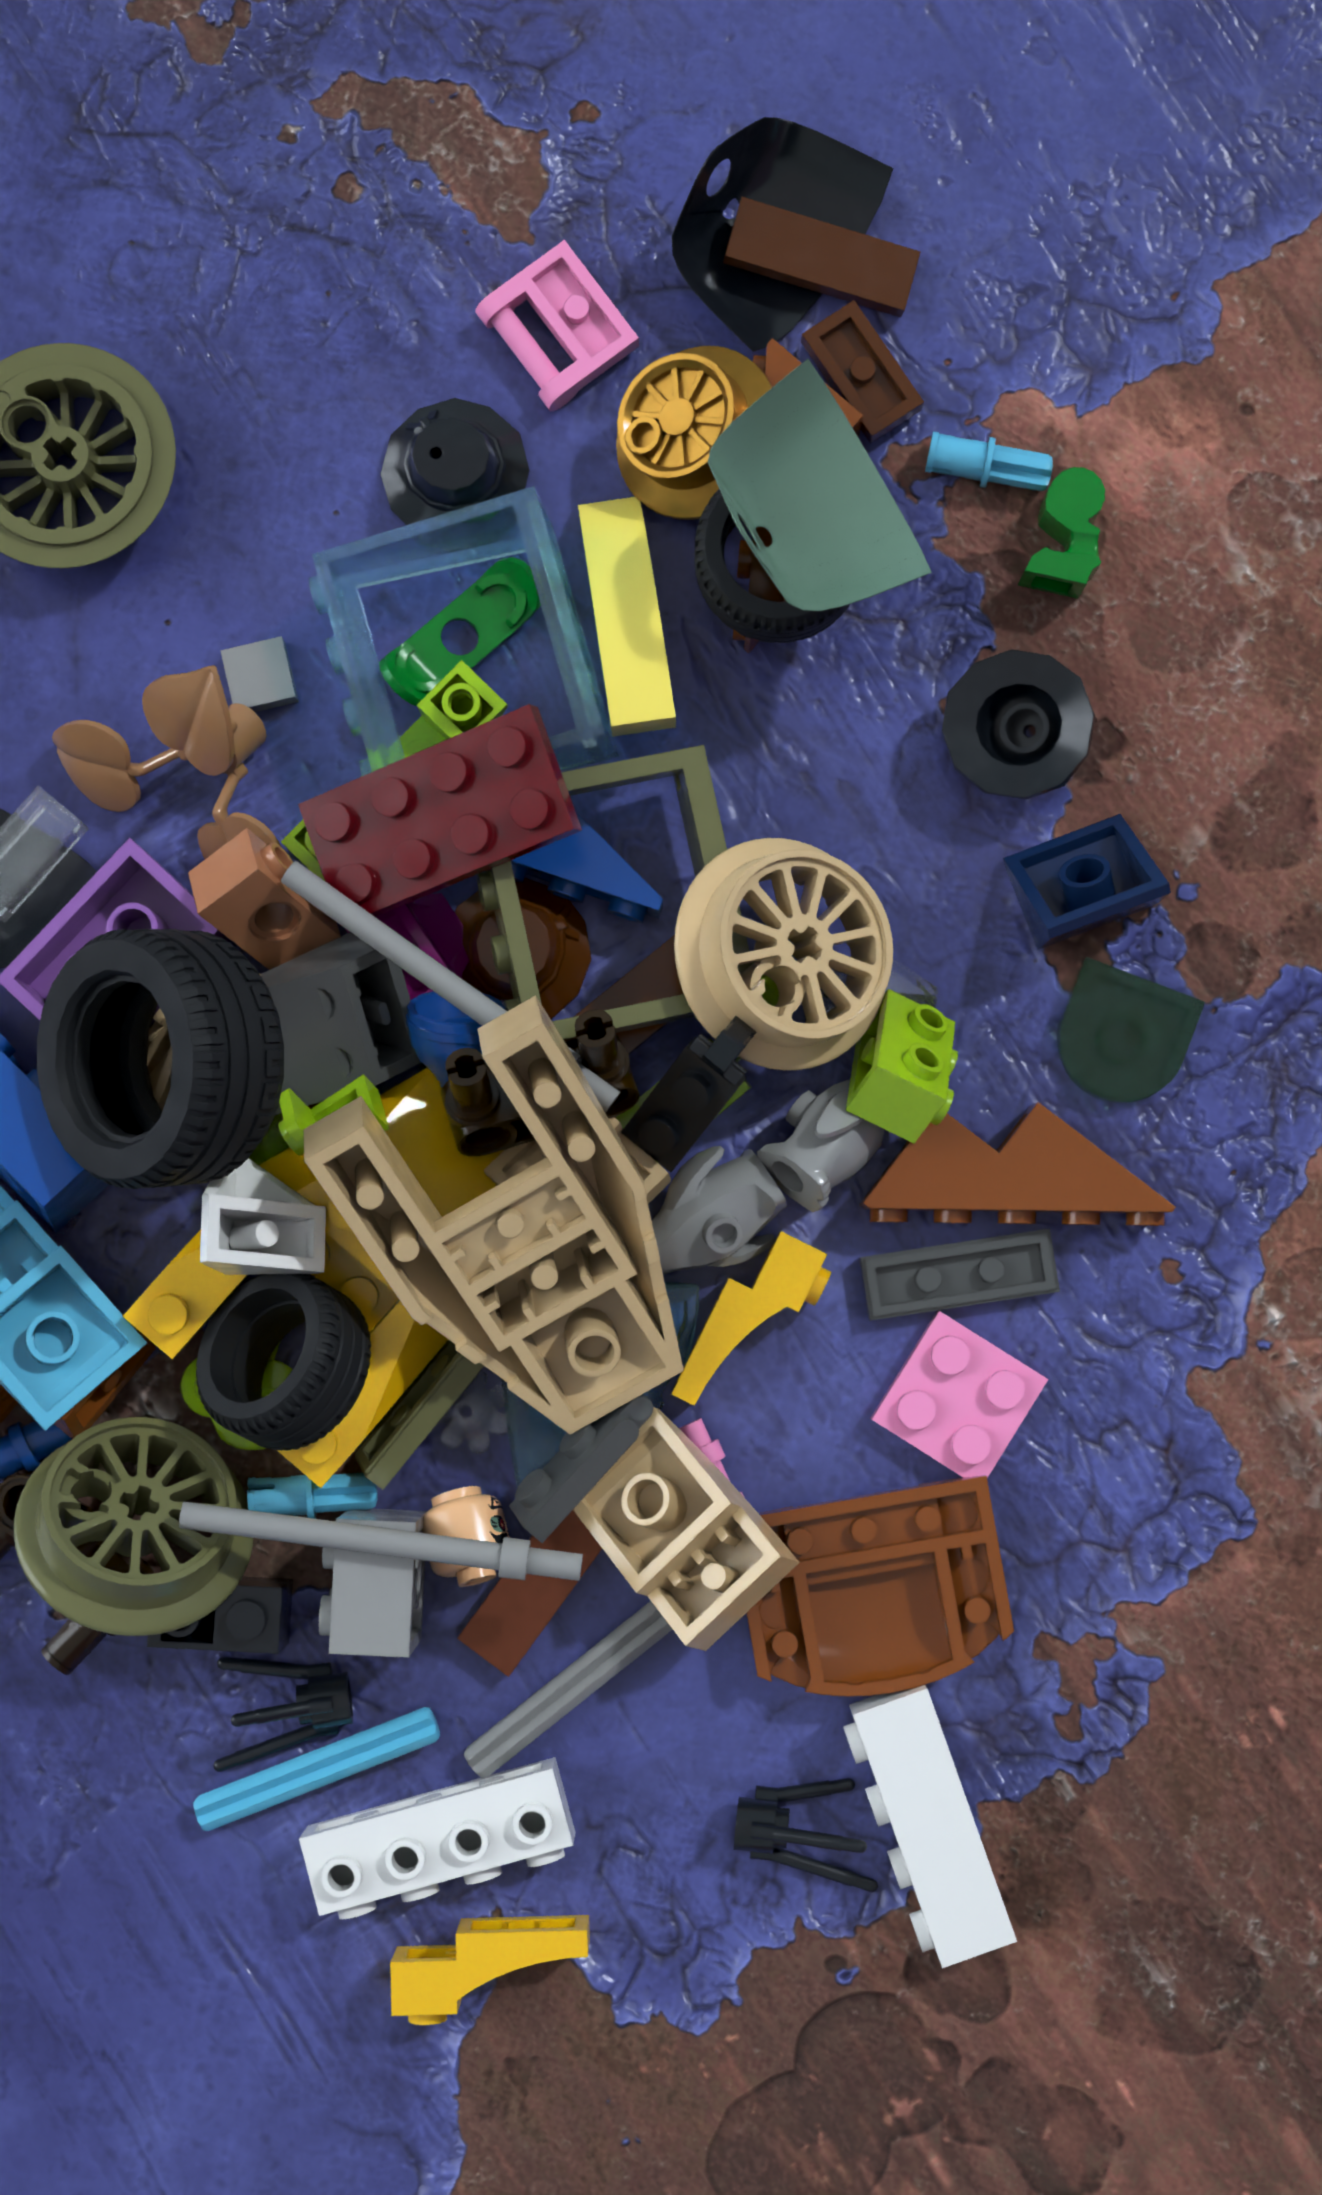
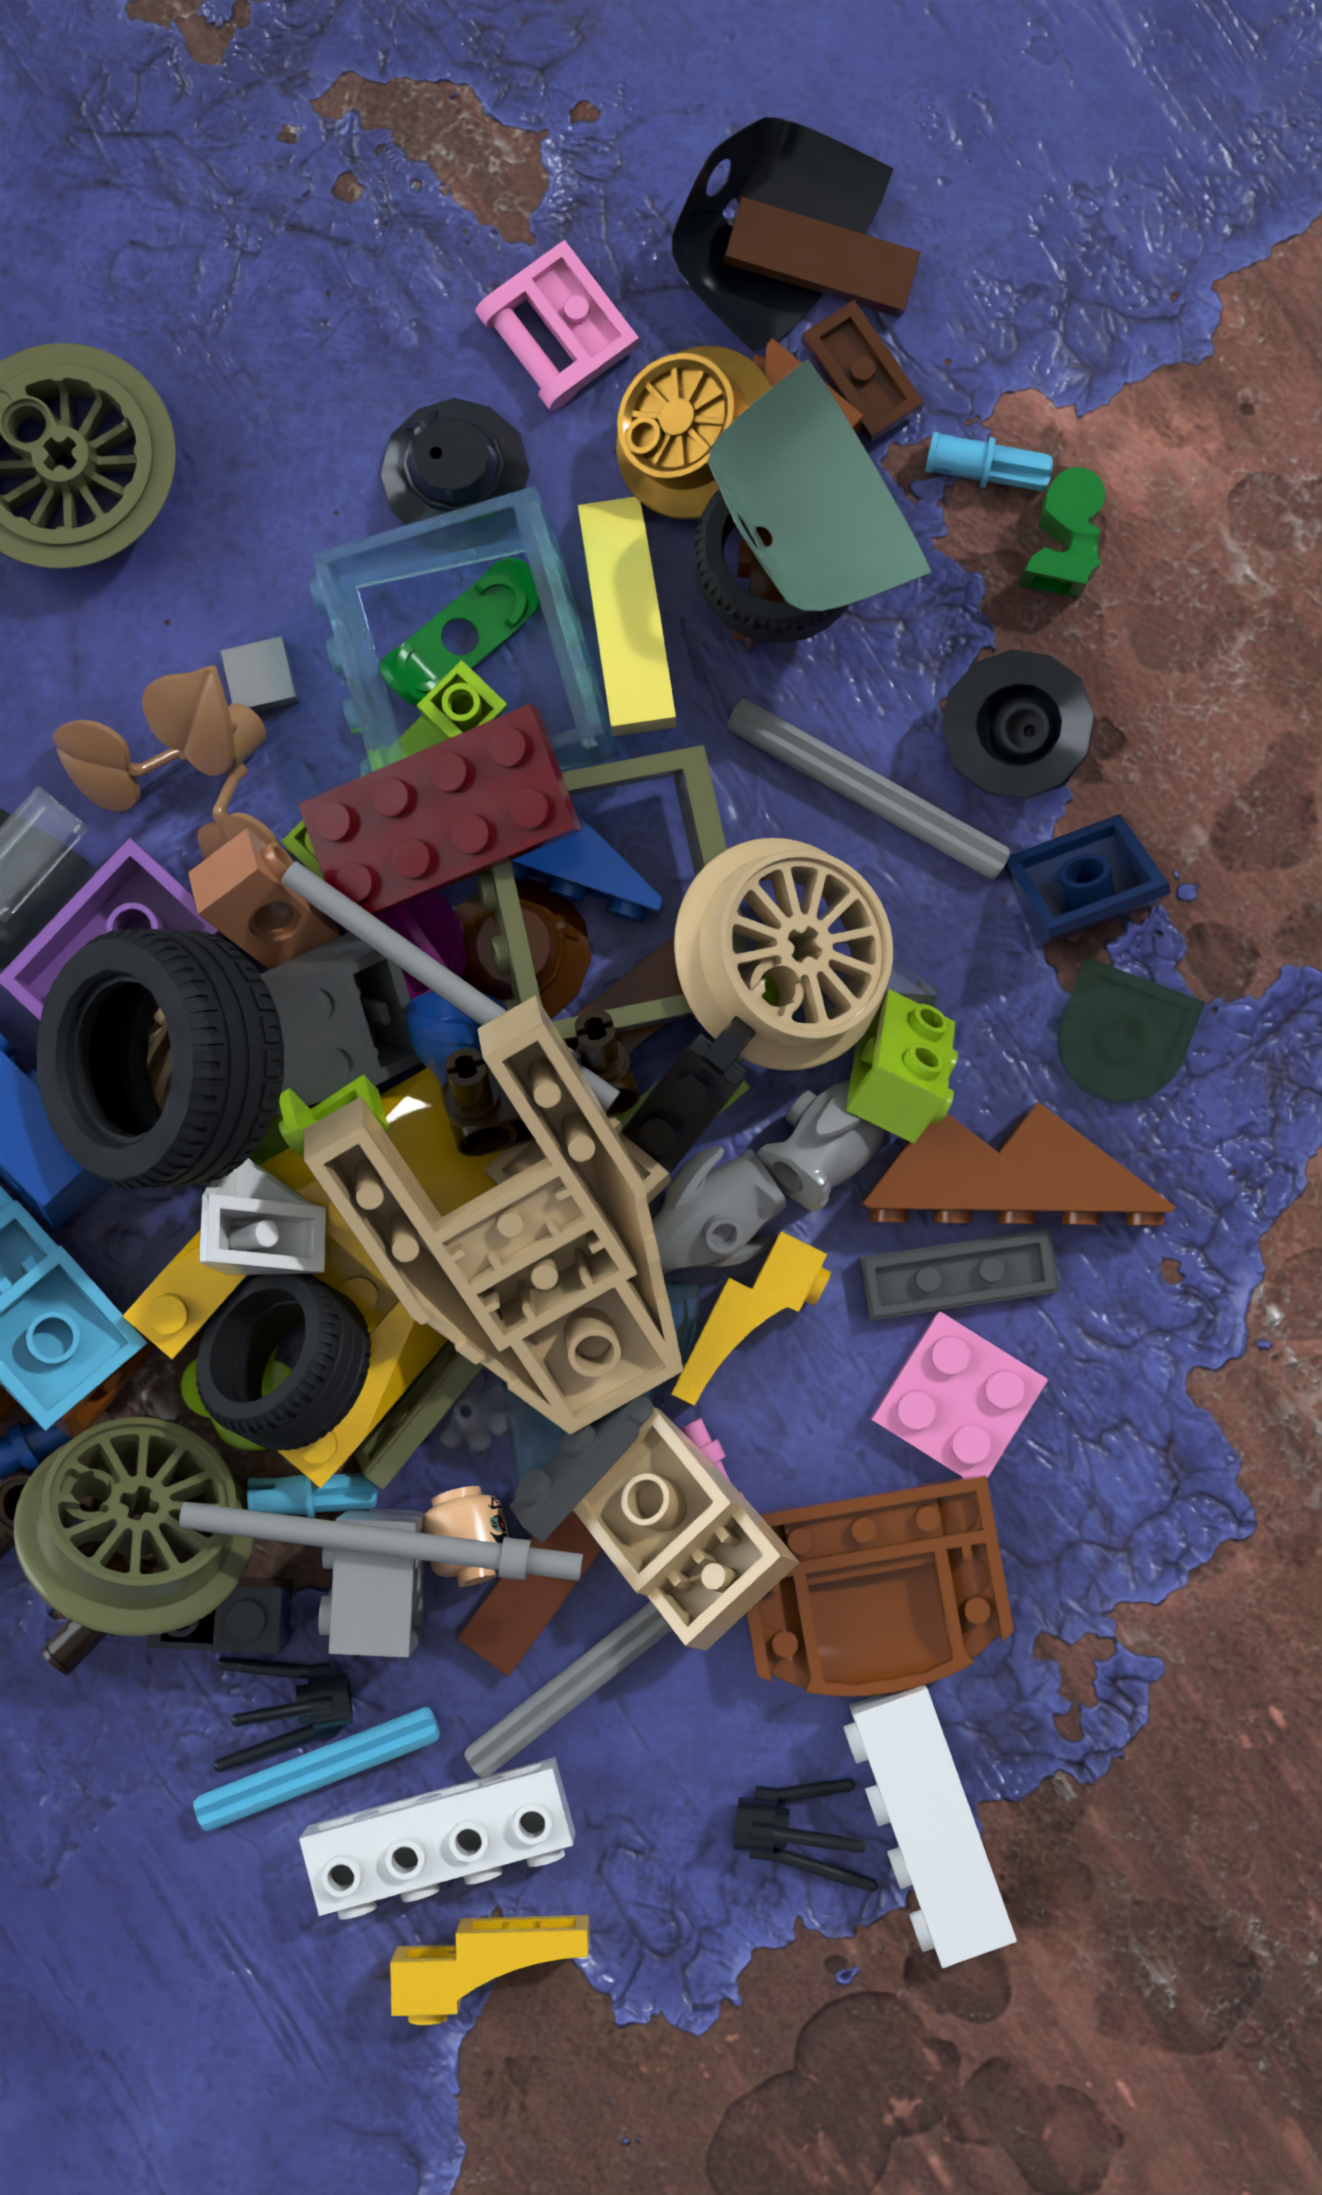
(868, 789): none -> light grey axle

